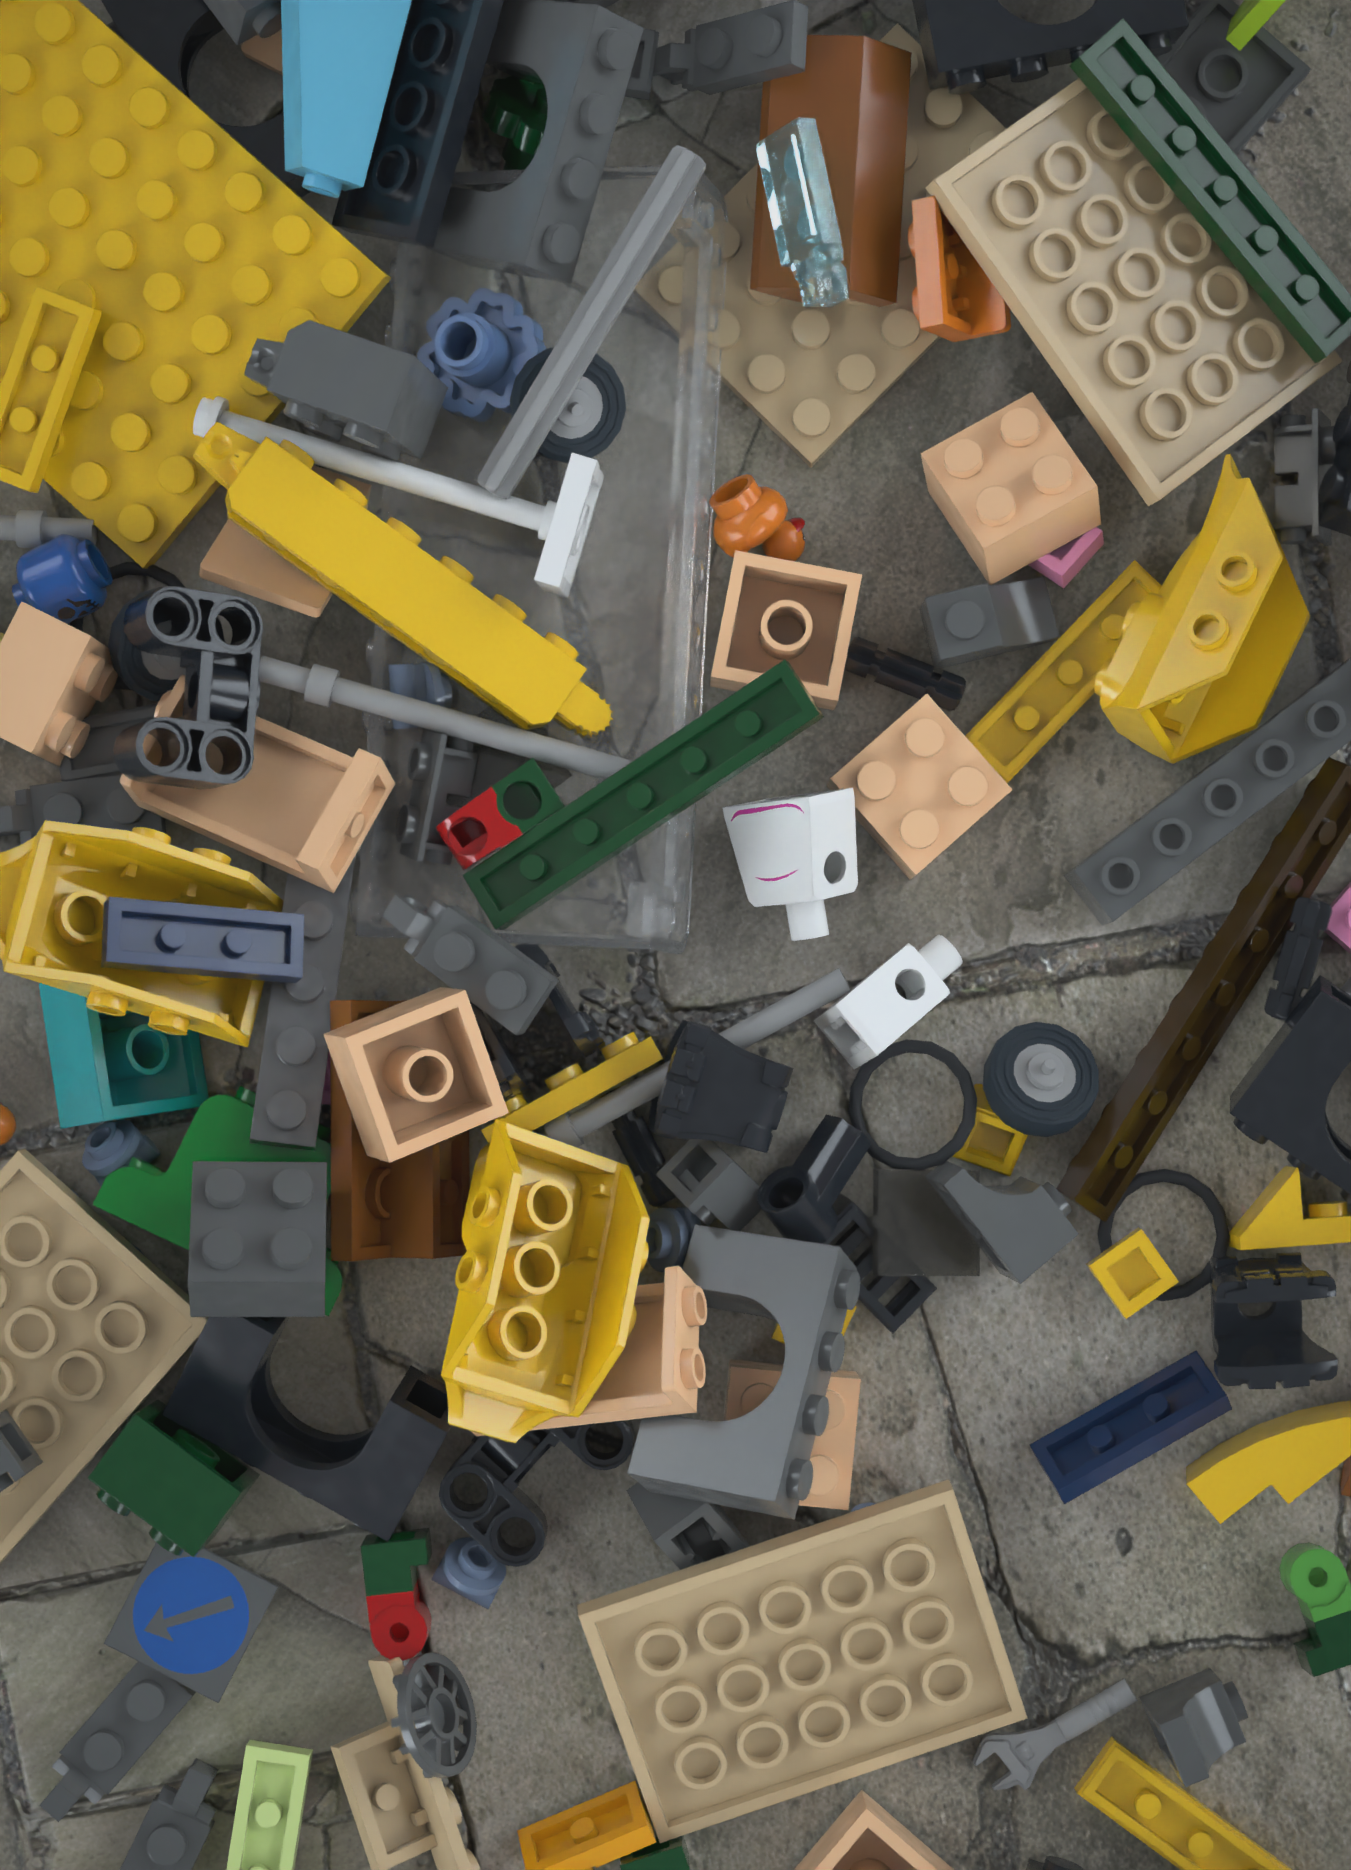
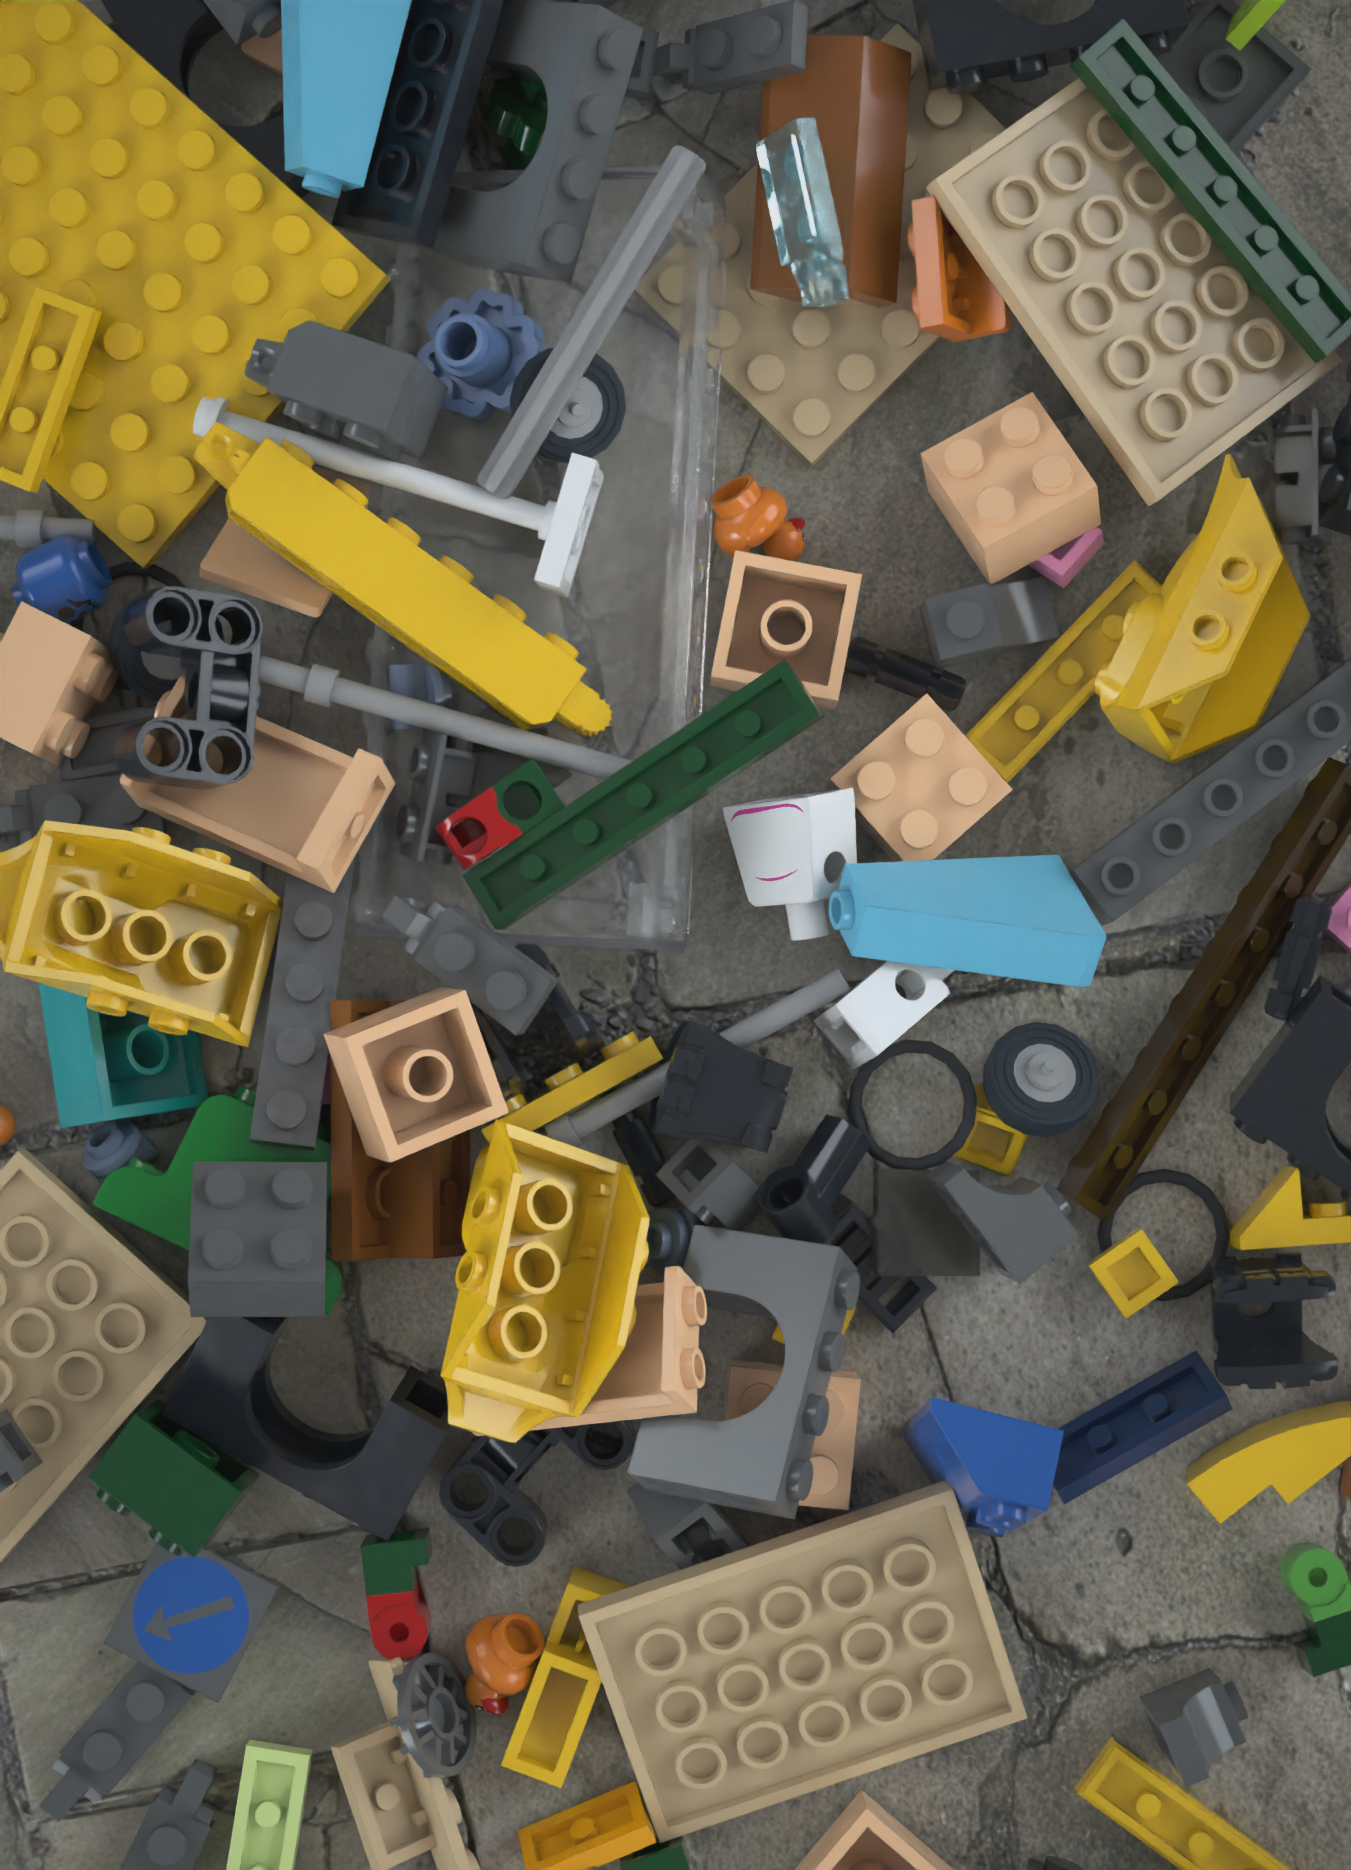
(202, 940): dark blue plate -> none
(470, 1571): sand blue plate -> none
(502, 1658): none -> orange animal
(561, 1688): none -> yellow slope
(971, 916): none -> medium azure slope
(992, 1462): none -> blue slope
(1027, 1749): light grey piece -> none

